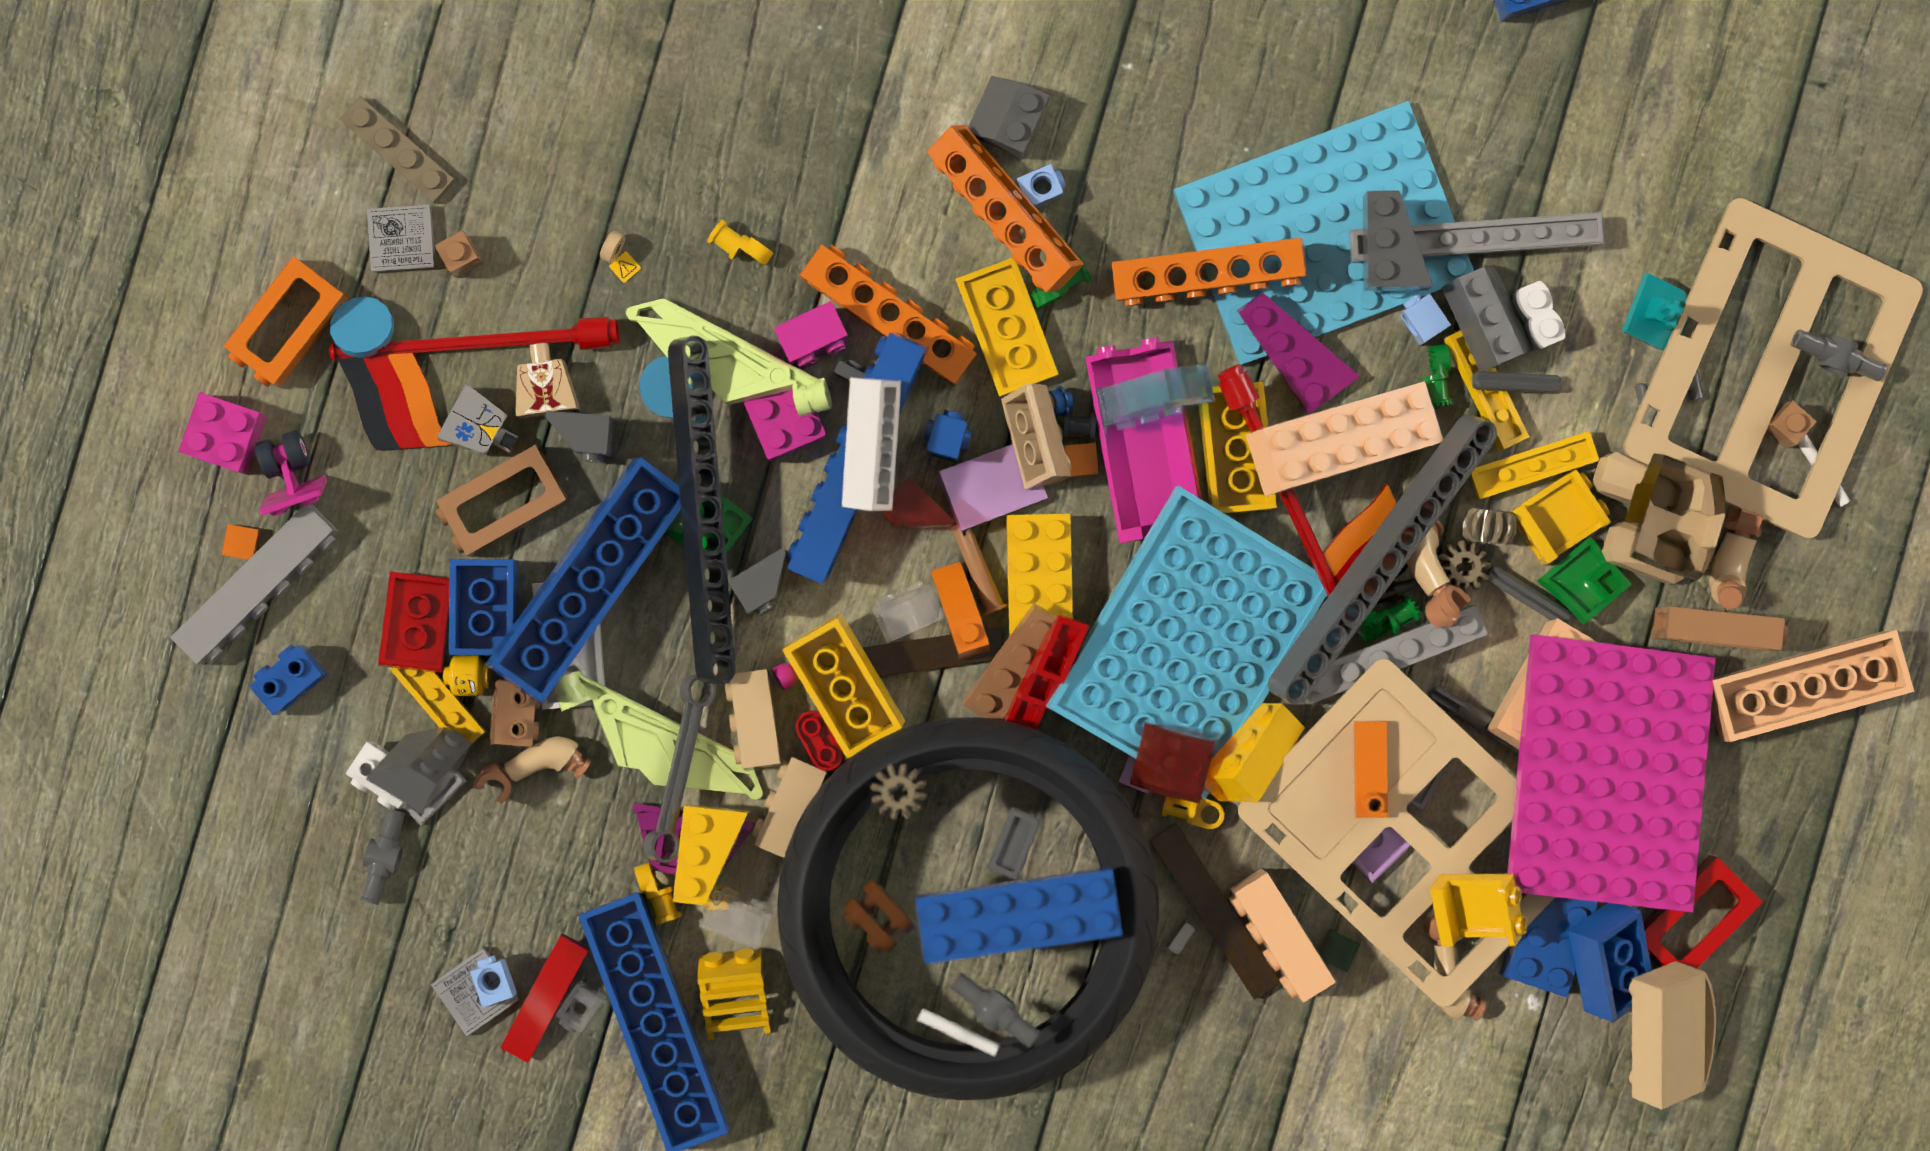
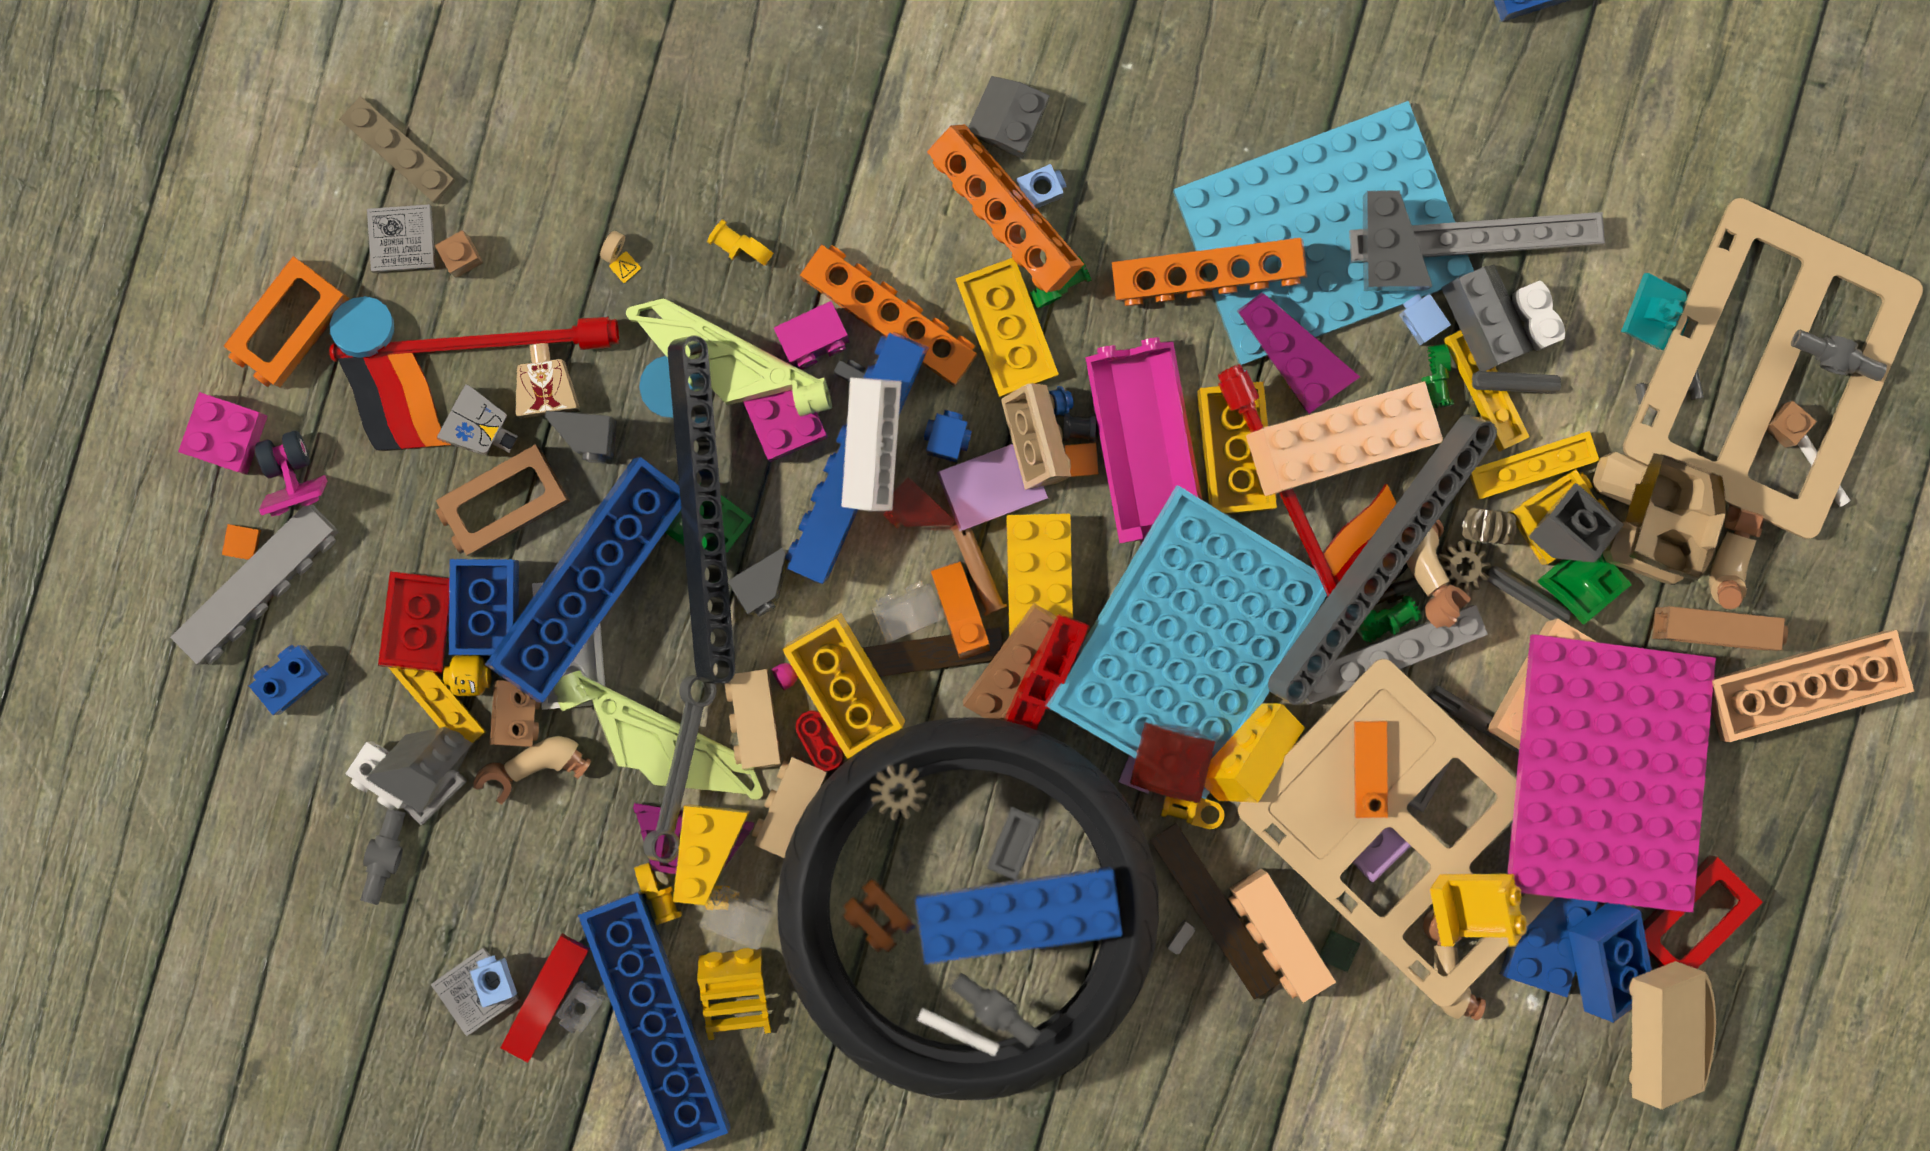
(1154, 395): clear light blue wedge -> none
(1576, 527): none -> dark grey slope

